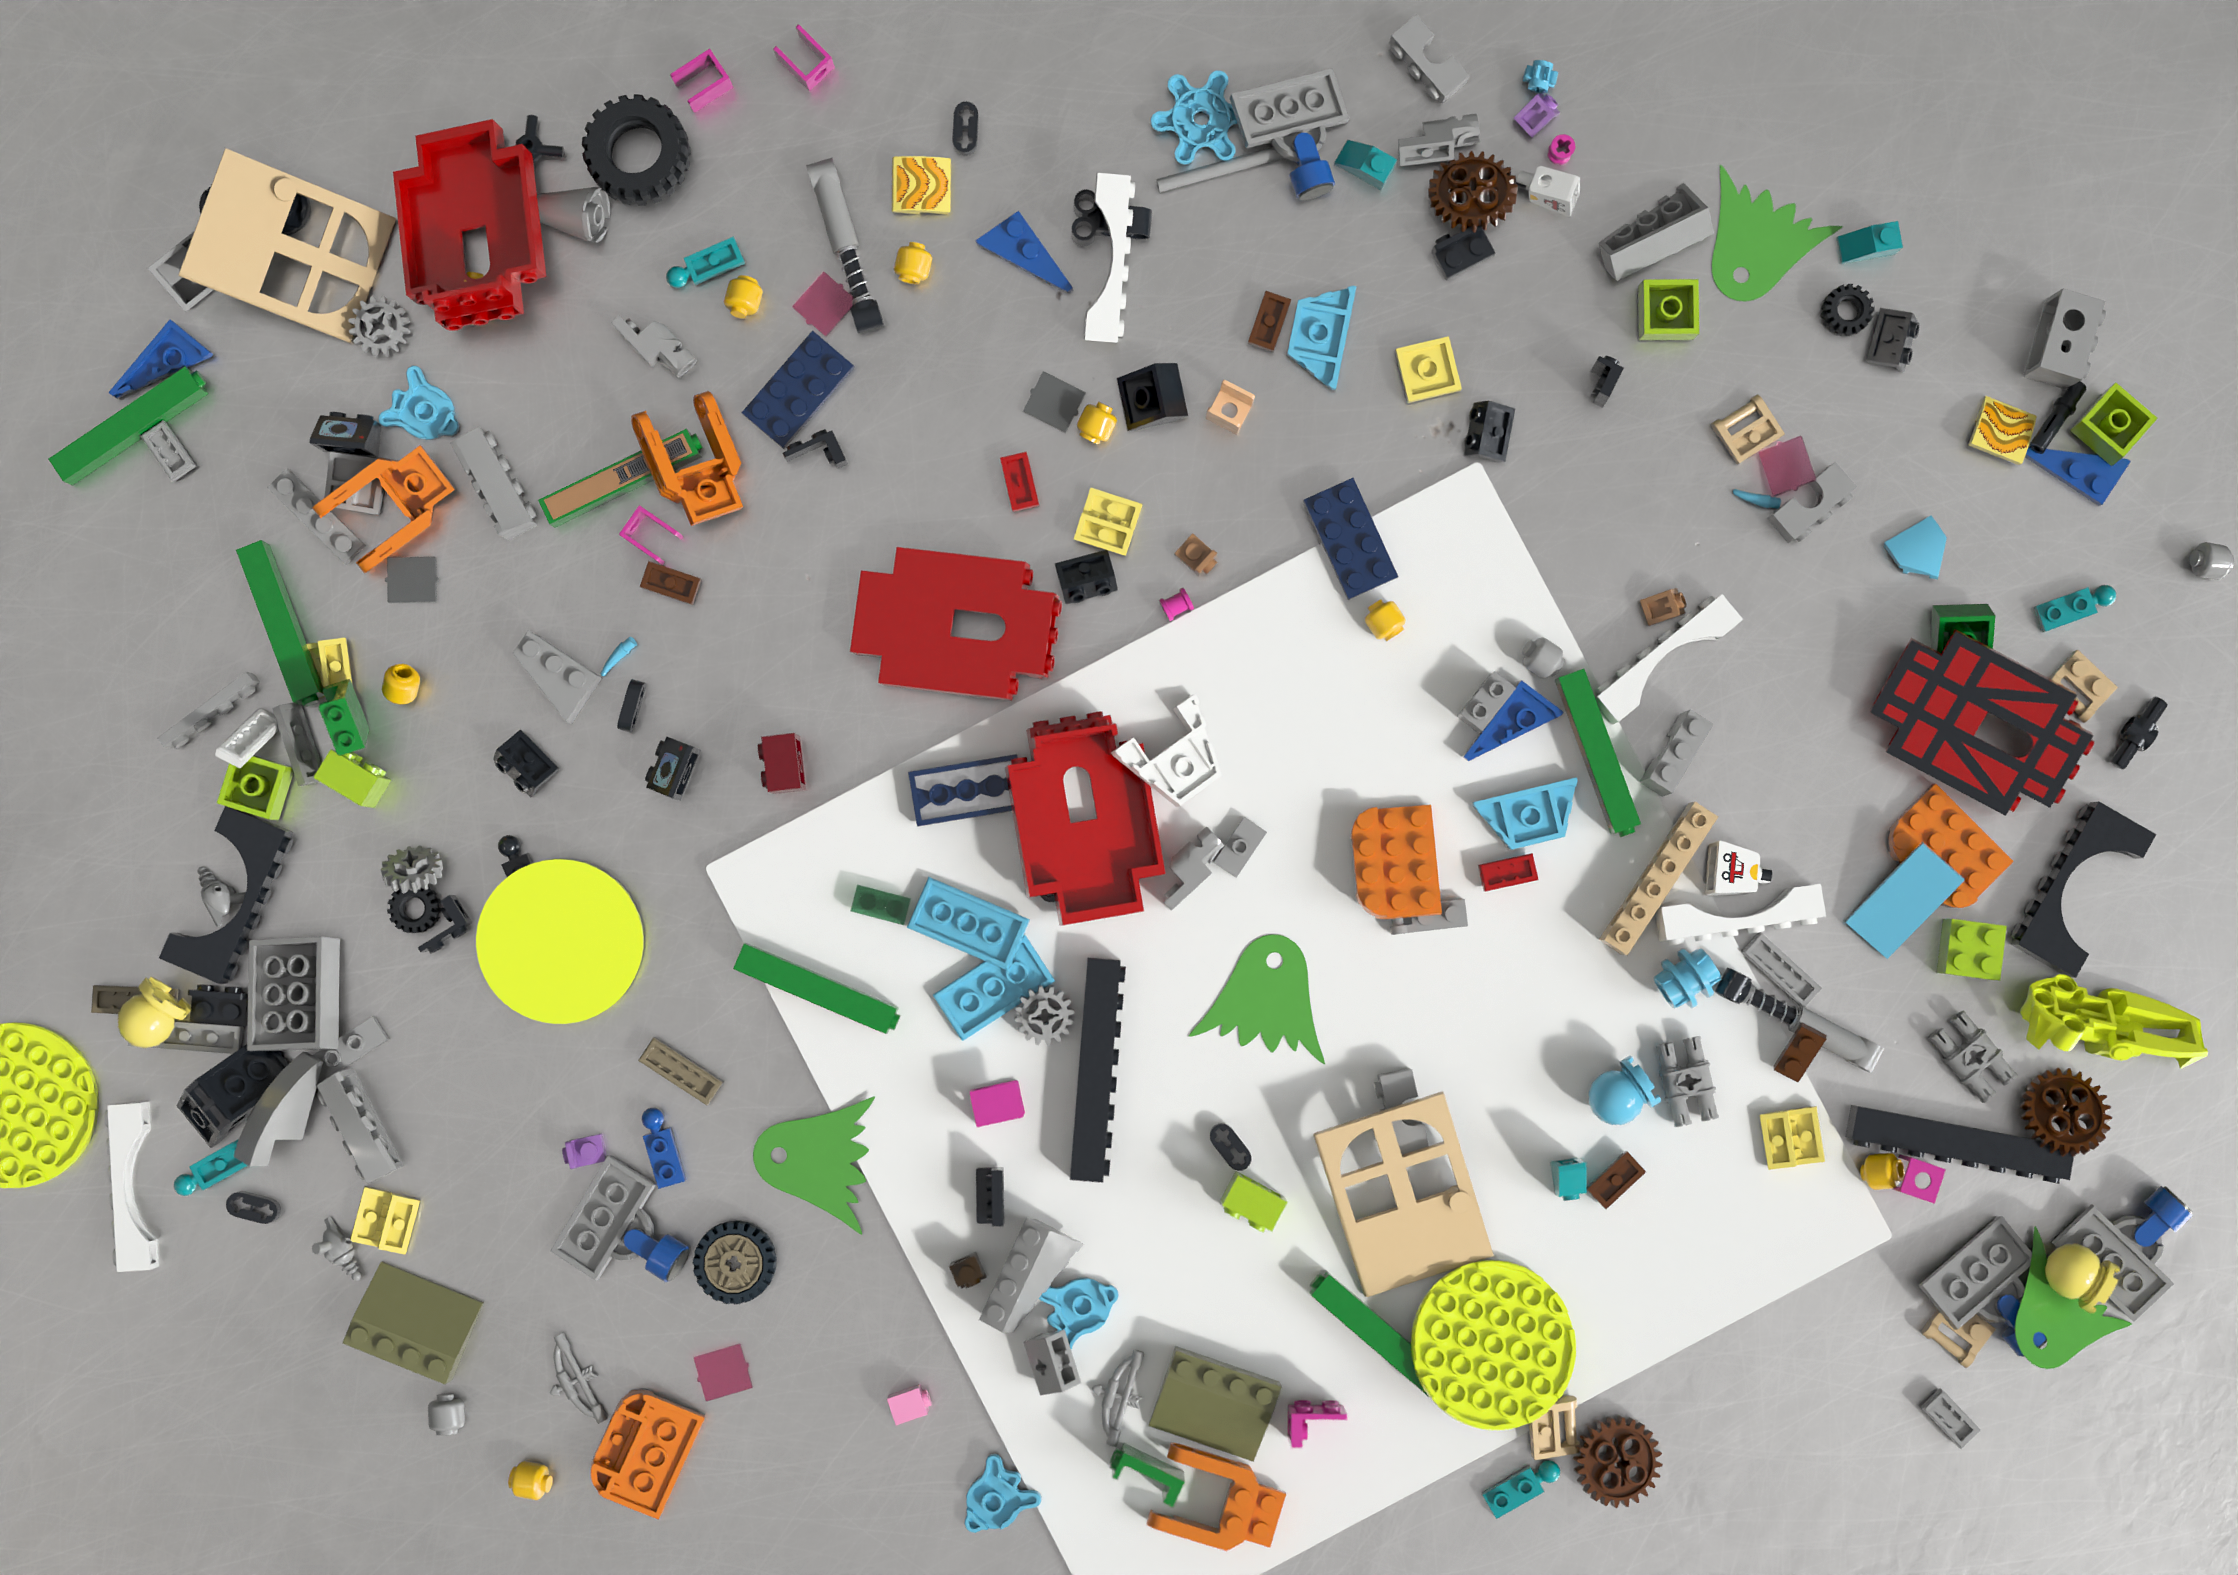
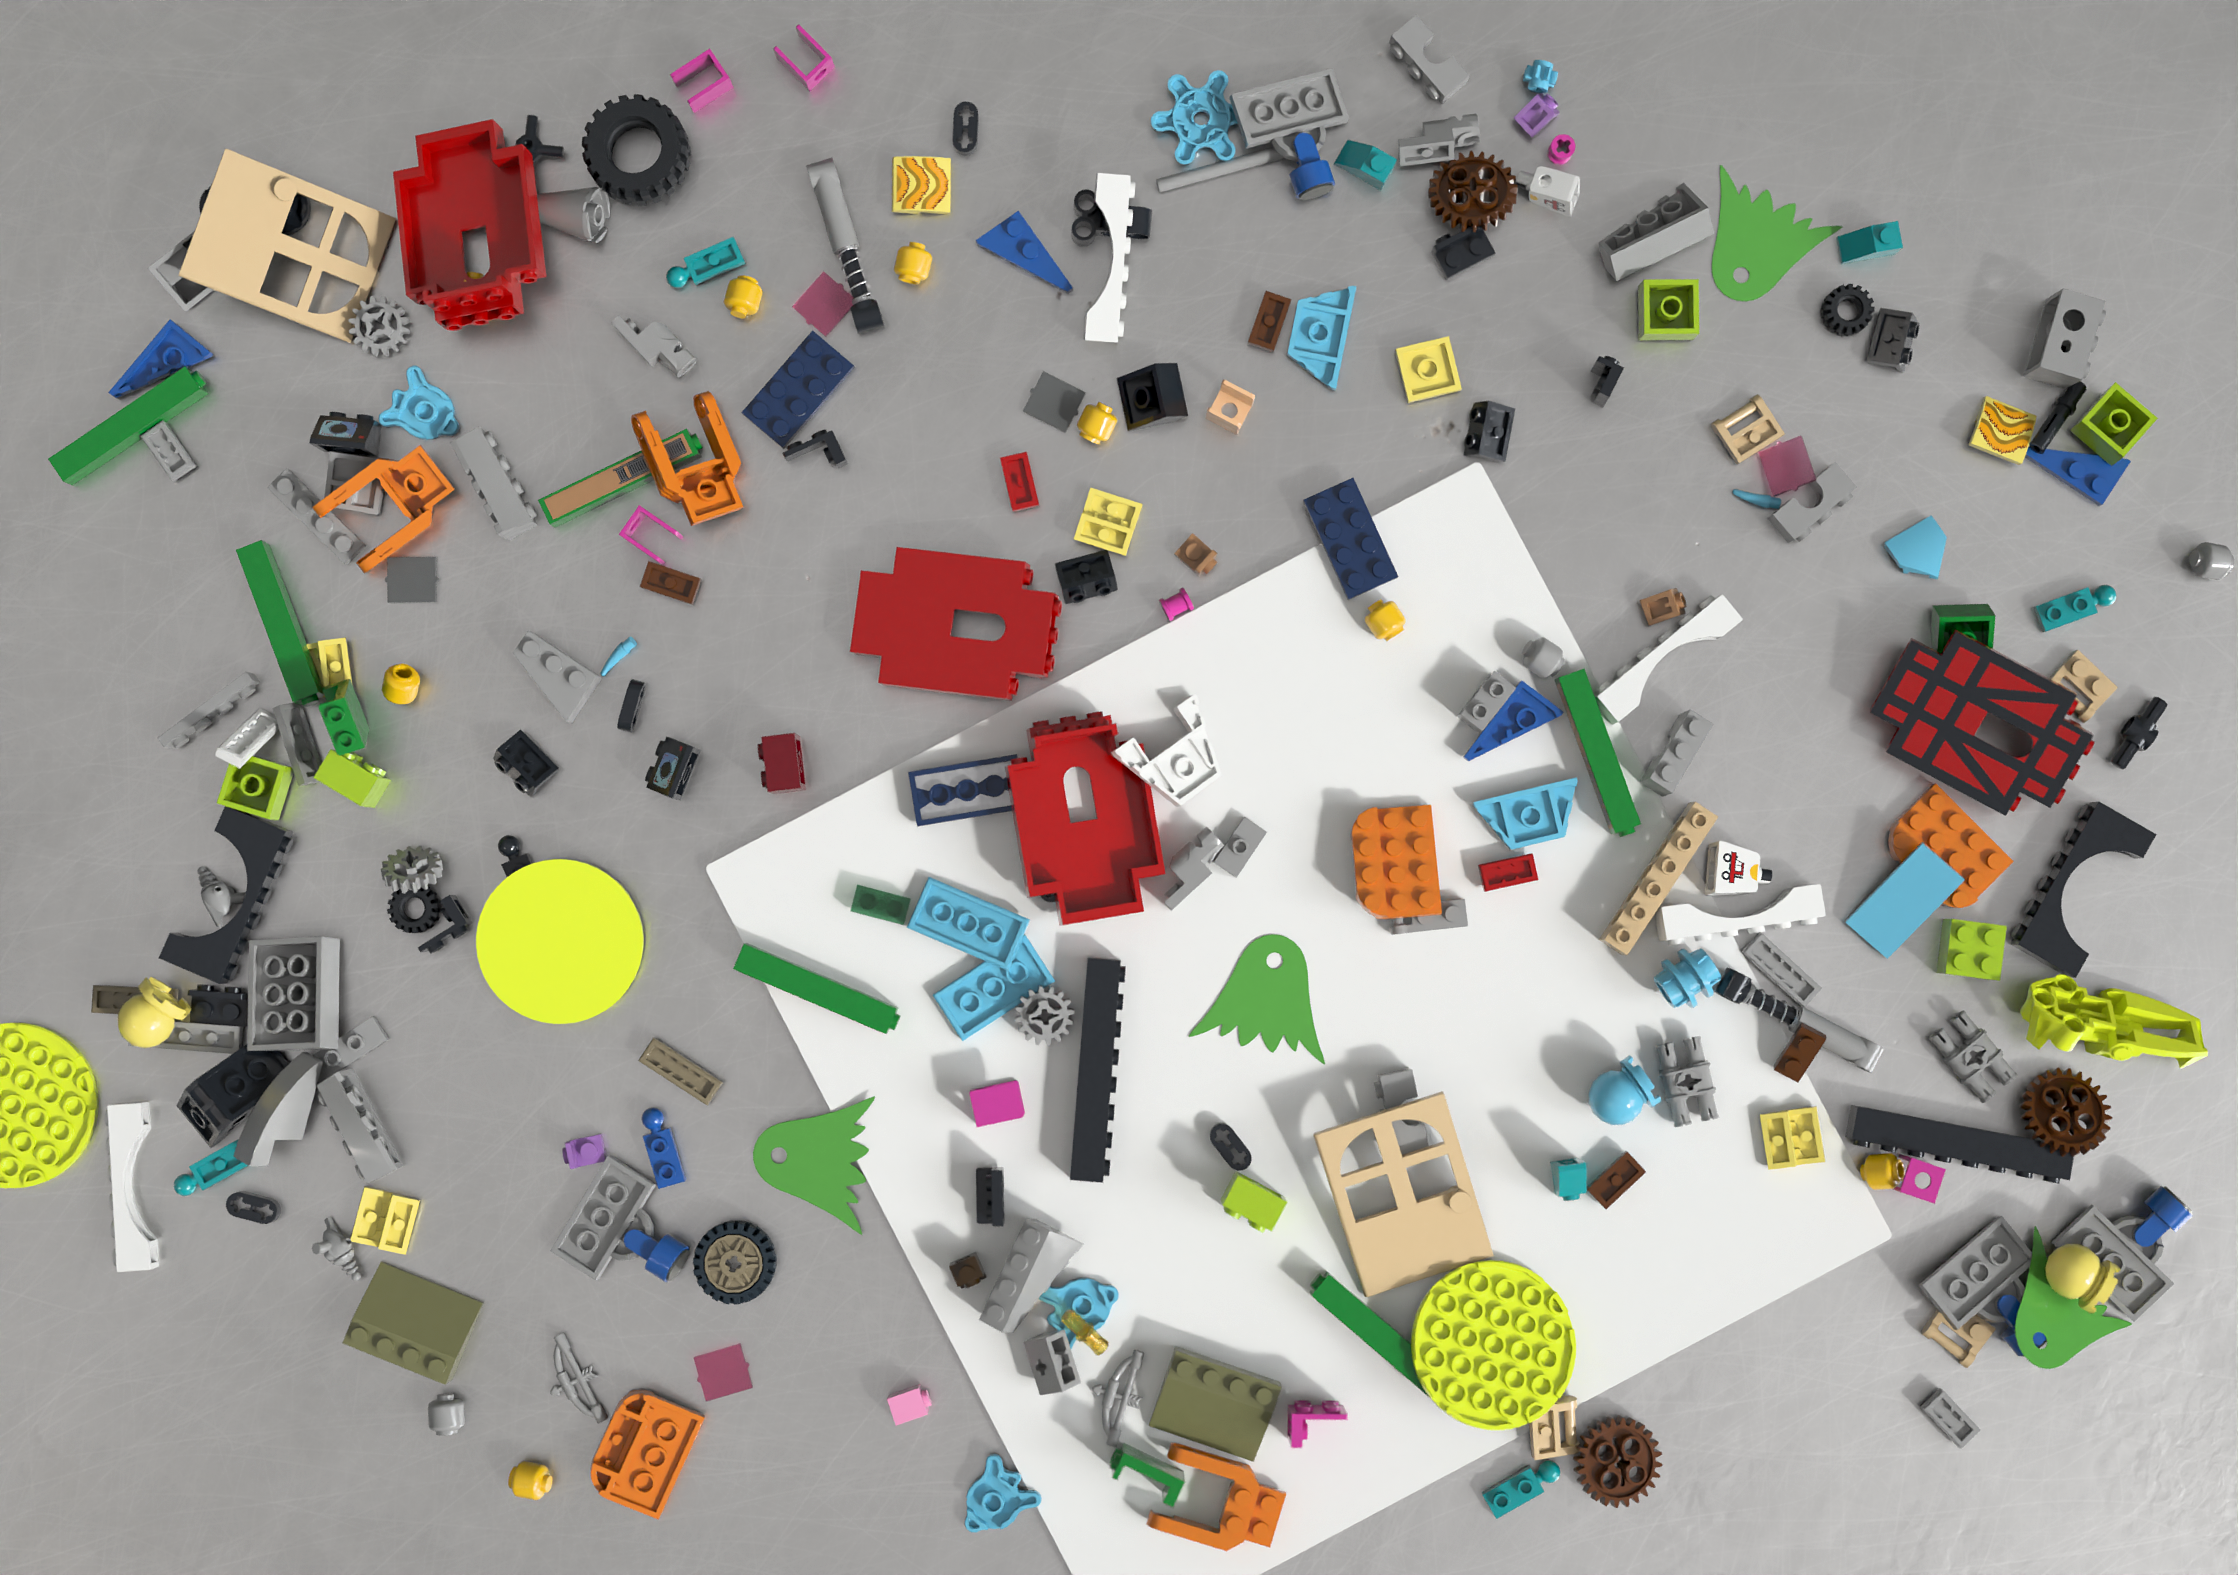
(1085, 1332): none -> clear yellow axle

